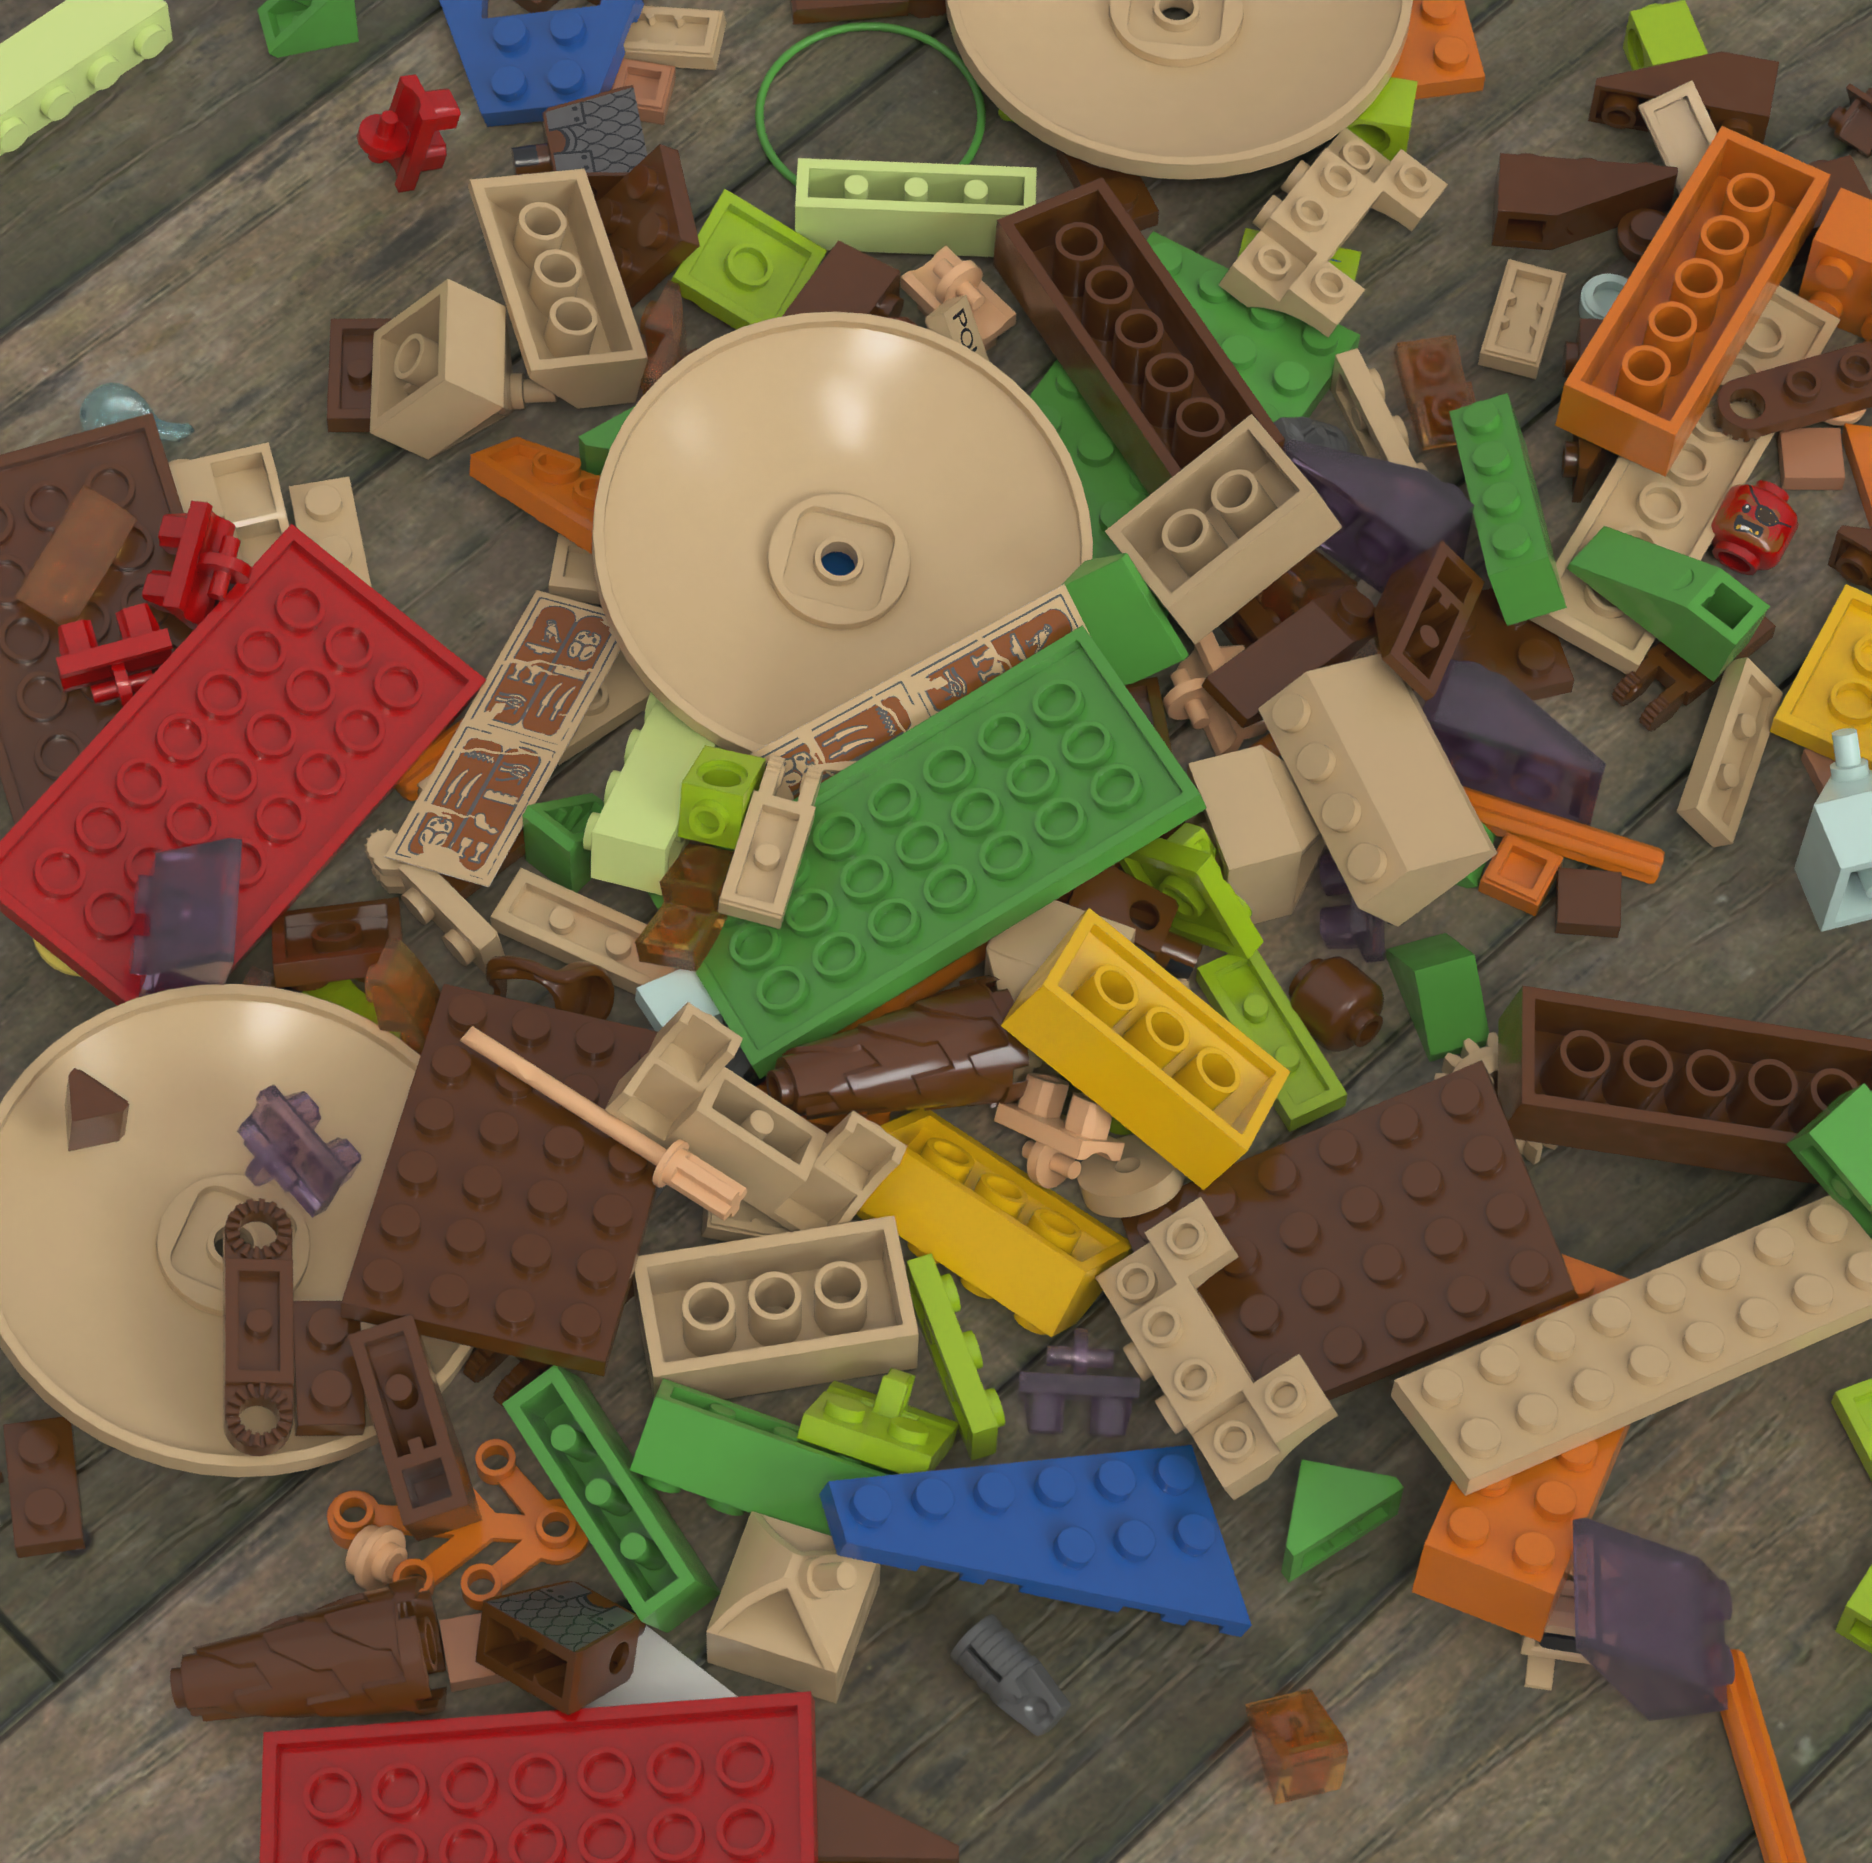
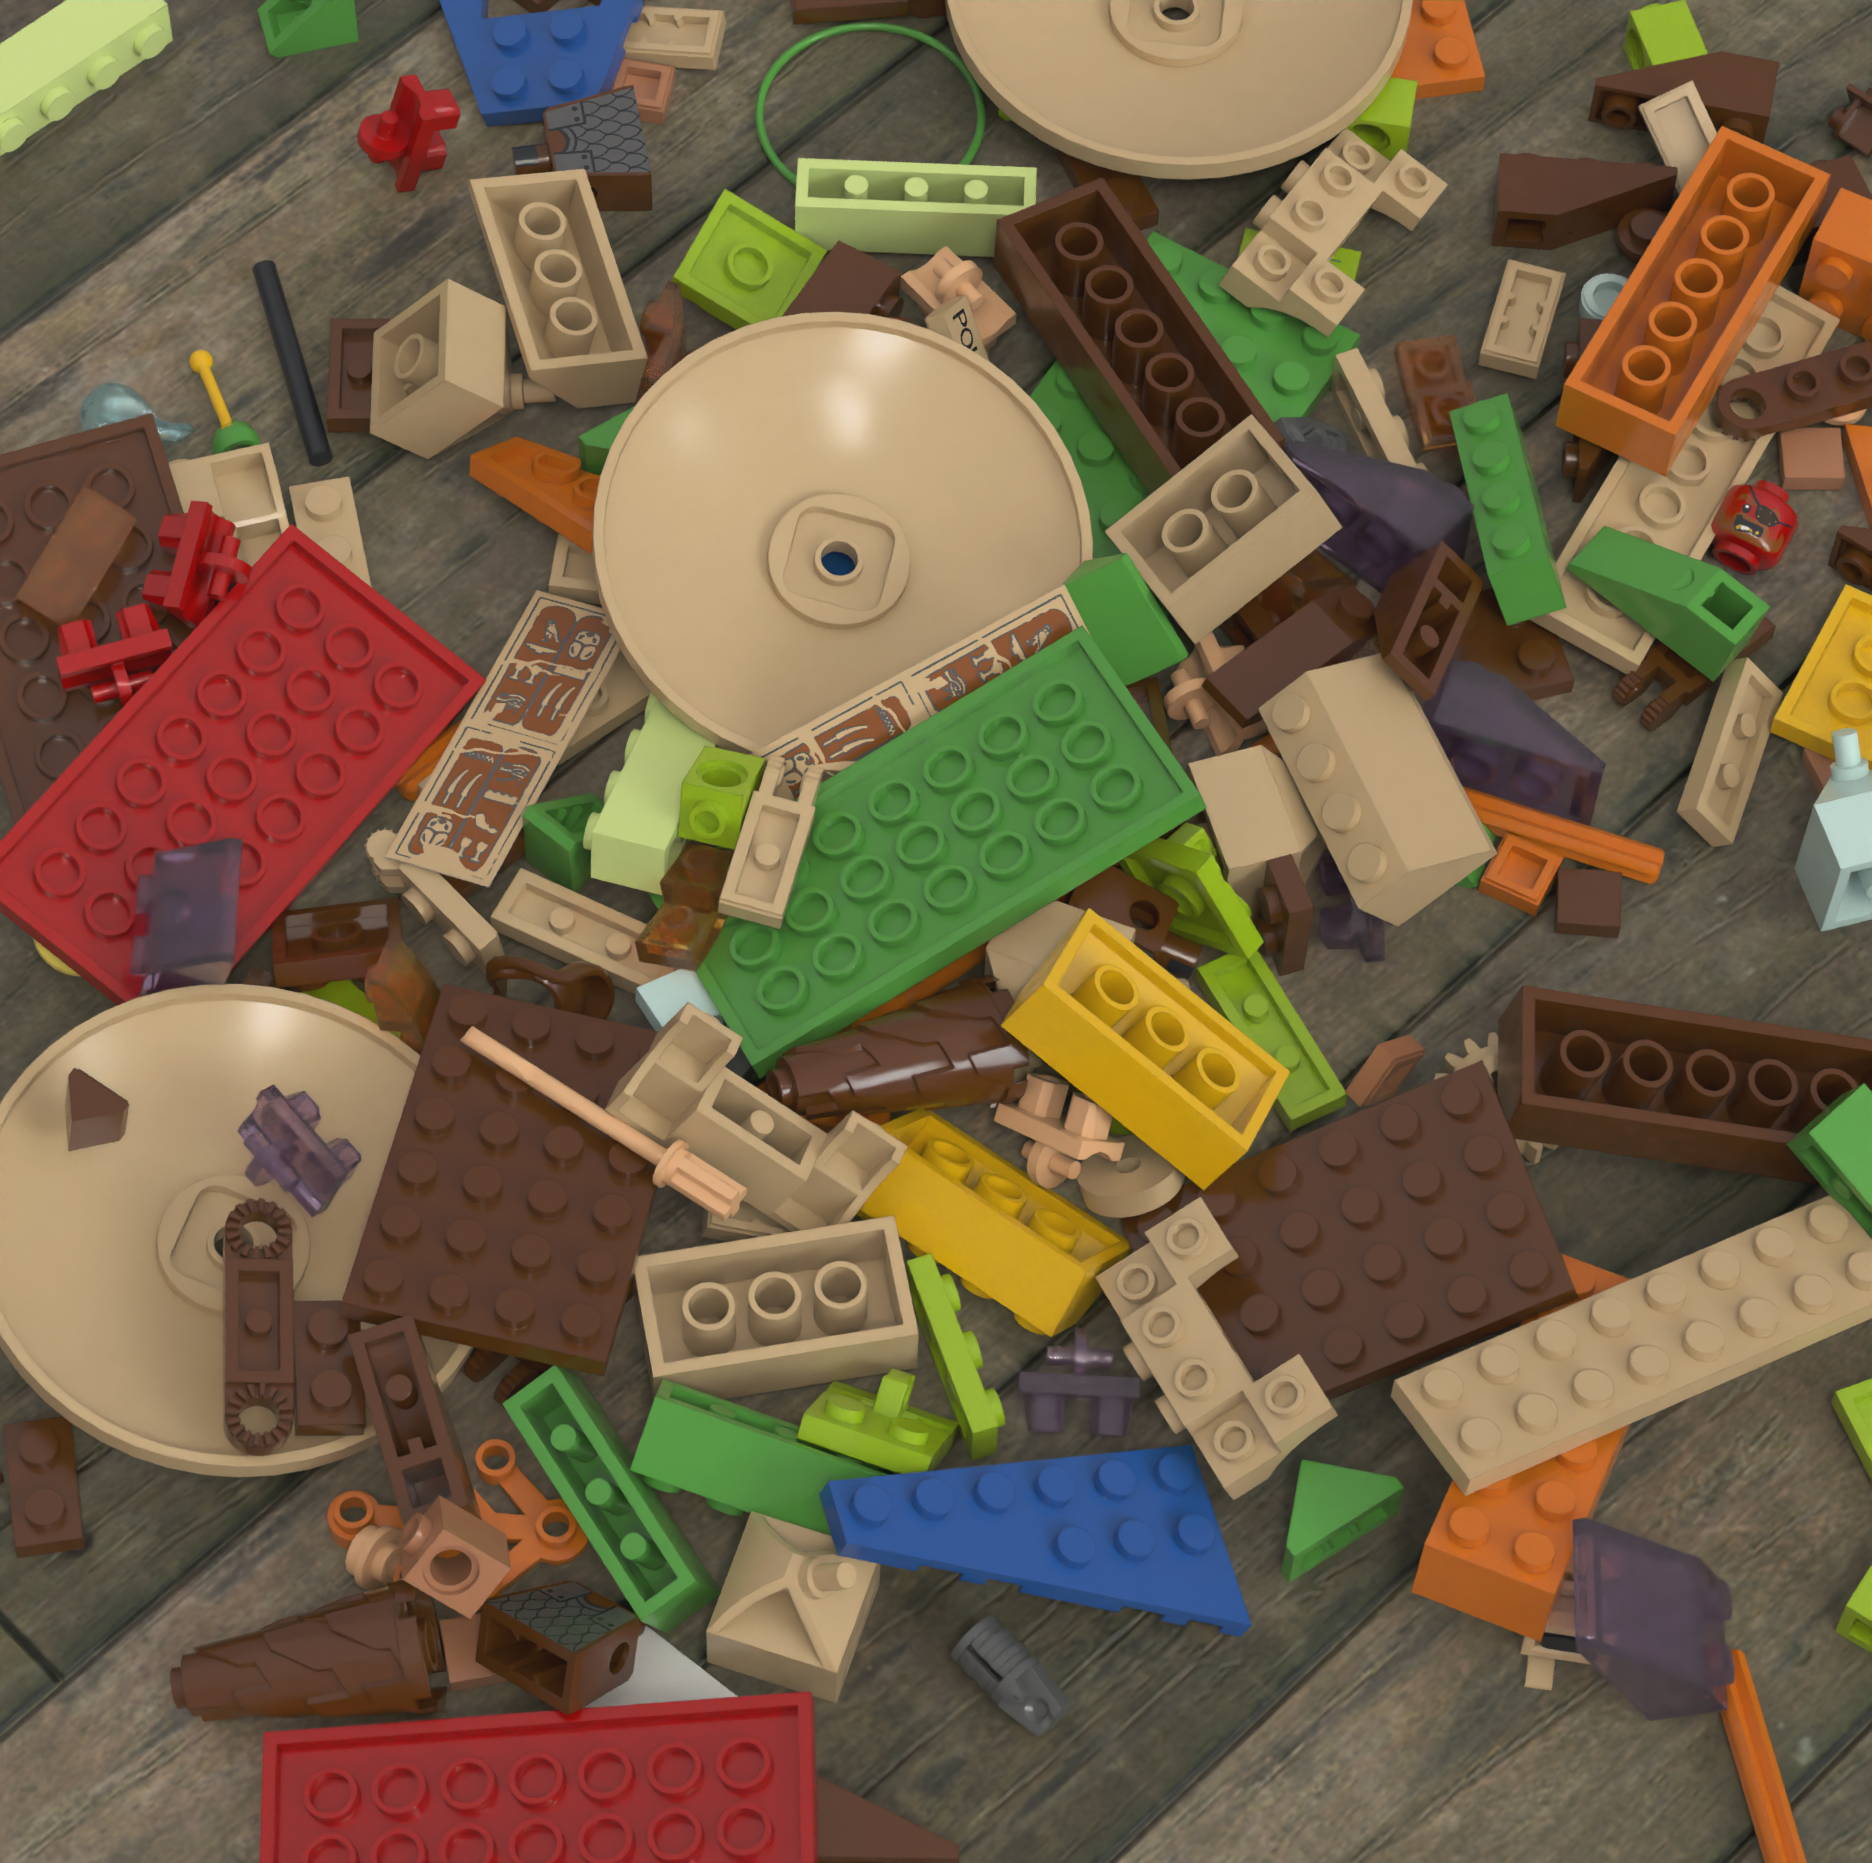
(230, 432): none -> hinge
(292, 363): none -> black bar
(456, 1581): none -> nougat brick
(649, 222): reddish brown plate -> none
(1284, 915): none -> reddish brown plate
(1297, 1745): clear orange slope -> none
(1337, 1003): reddish brown head -> none
(1385, 1070): none -> nougat tile
(1441, 993): bright green slope -> none

